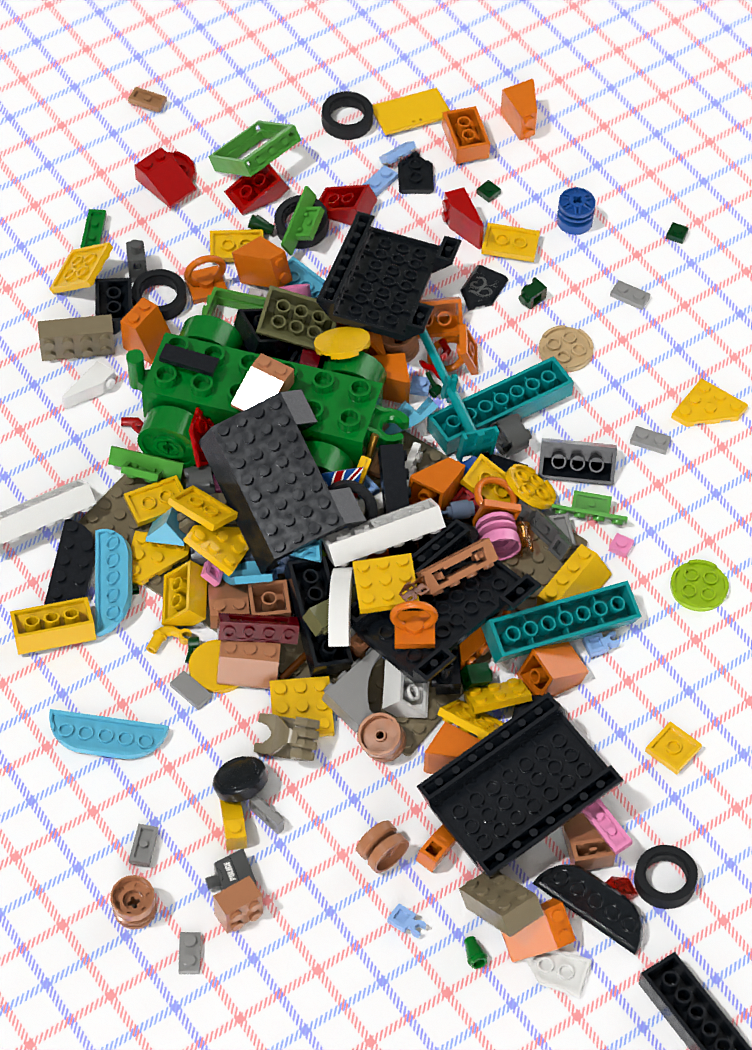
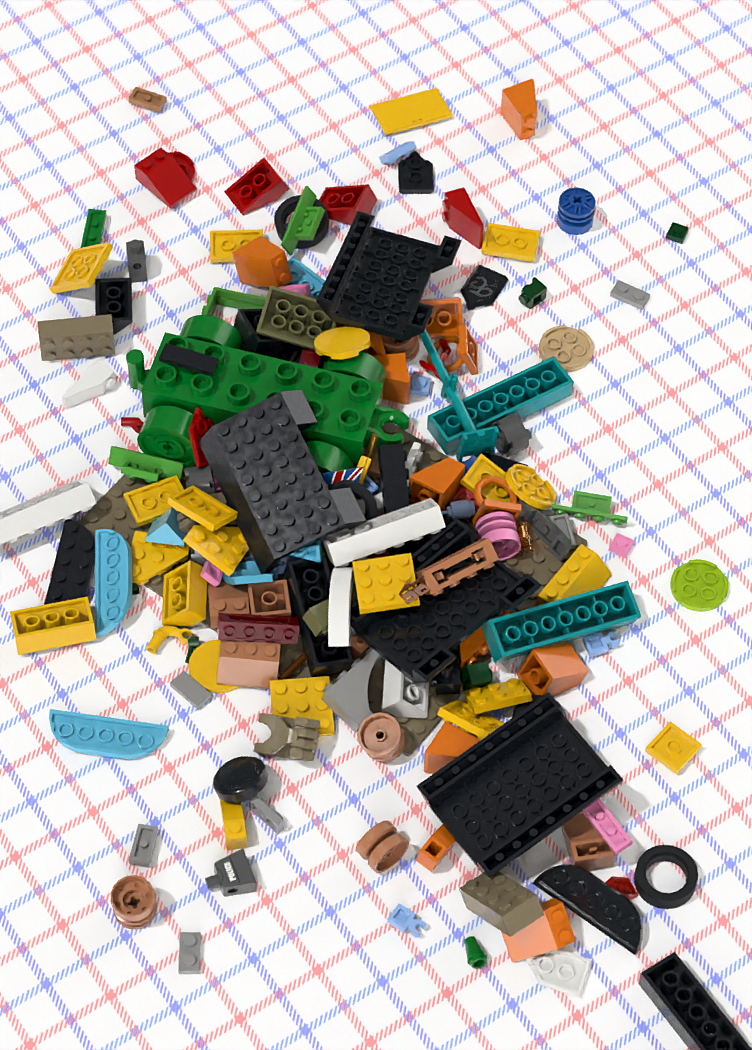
(144, 329): orange slope -> none
(162, 277): black tyre -> none
(202, 281): orange tile -> none
(238, 905): nougat brick -> none
(258, 222): dark green cone -> none
(263, 381): slope -> none
(281, 138): bright green window -> none
(347, 131): black tyre -> none
(381, 180): light blue plate -> none
(414, 628): orange tile -> none
(415, 416): medium azure slope -> none
(436, 388): dark green hand -> none
(465, 134): orange brick -> none
(488, 191): dark green plate -> none
(577, 461): slope -> none
(650, 440): light grey plate -> none
(708, 406): yellow plate -> none

